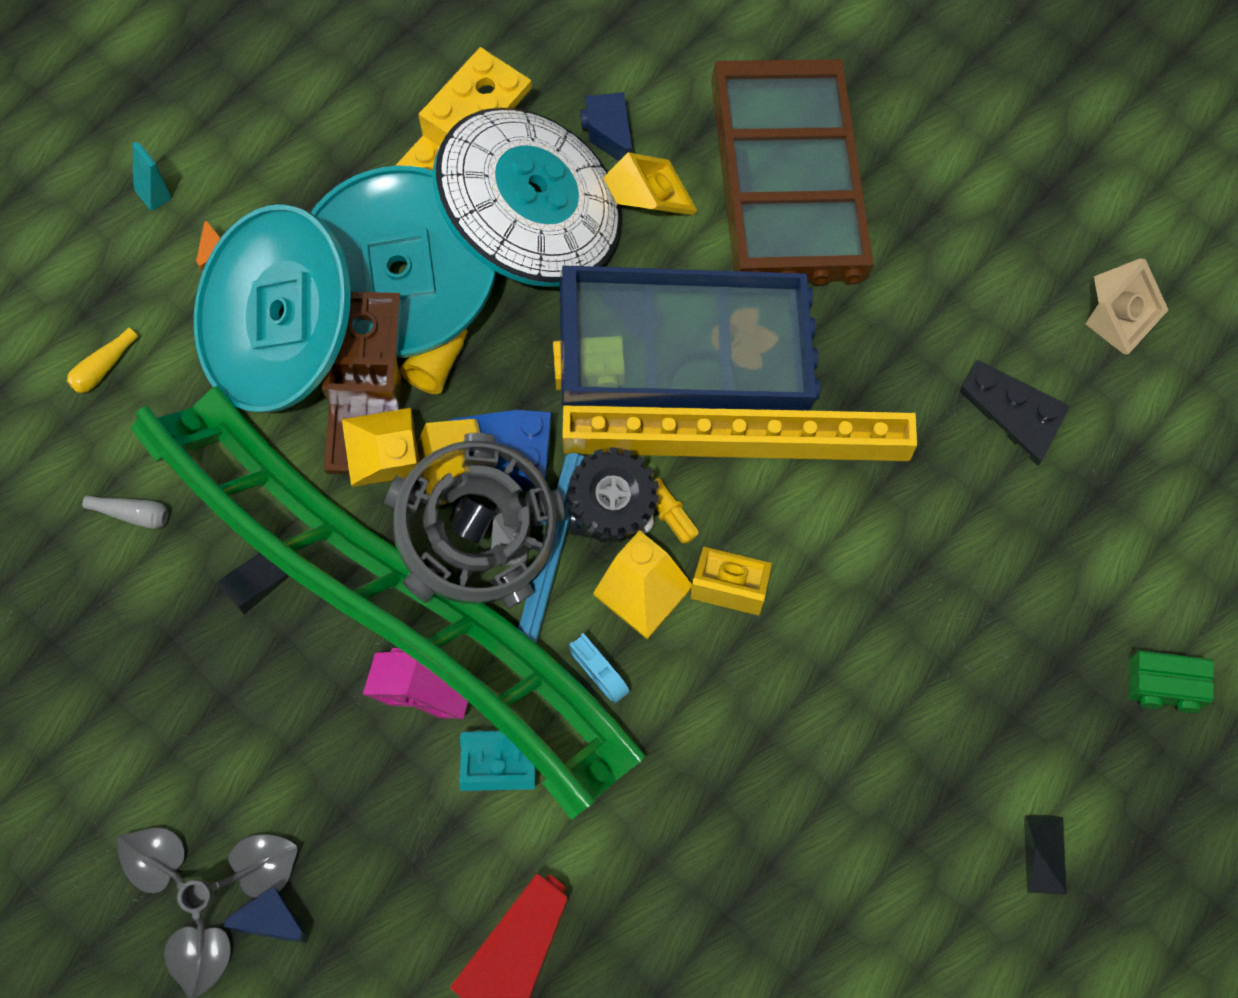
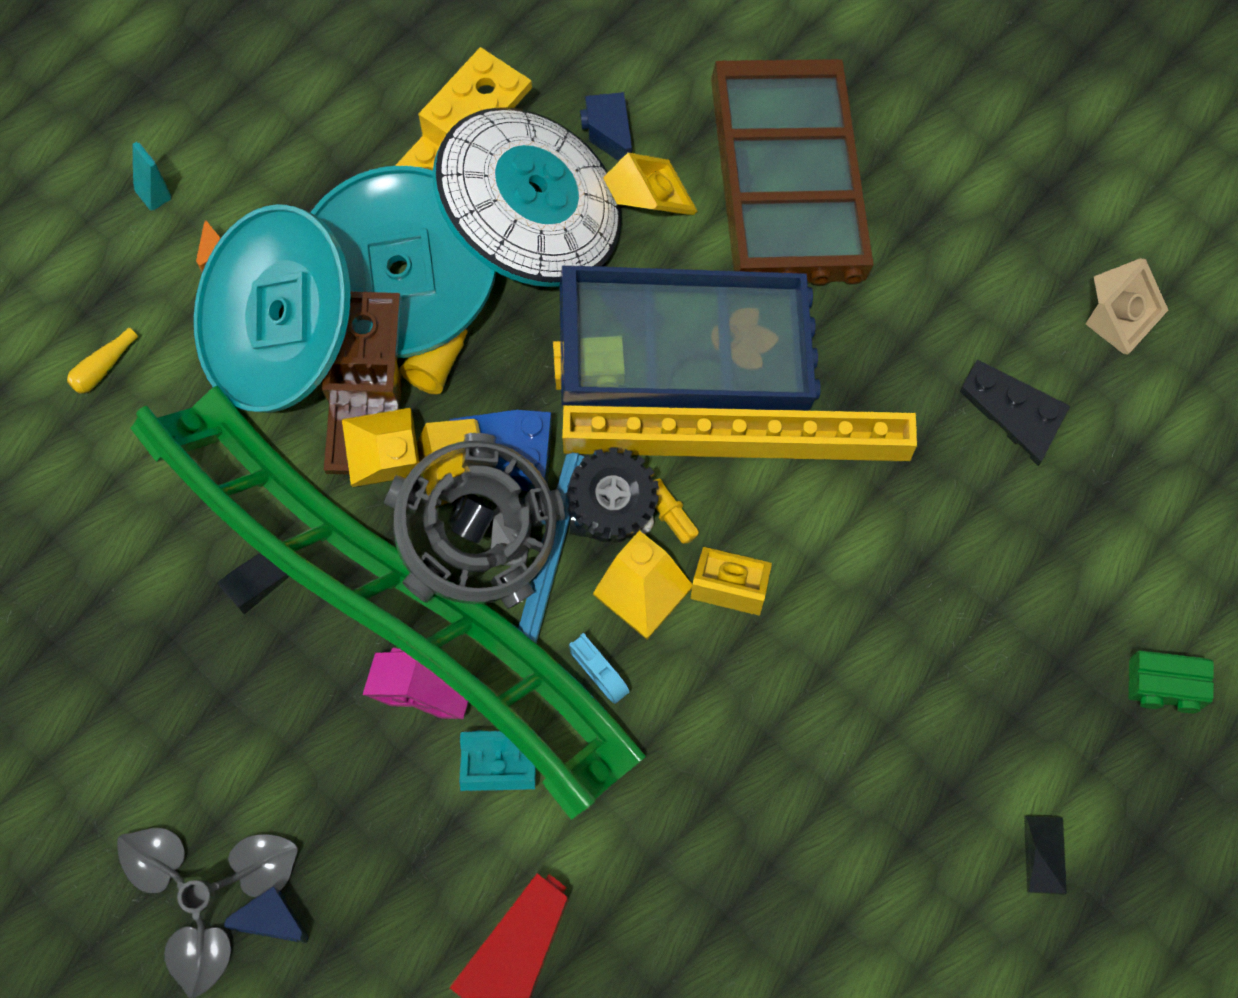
(134, 511): light grey piece -> none

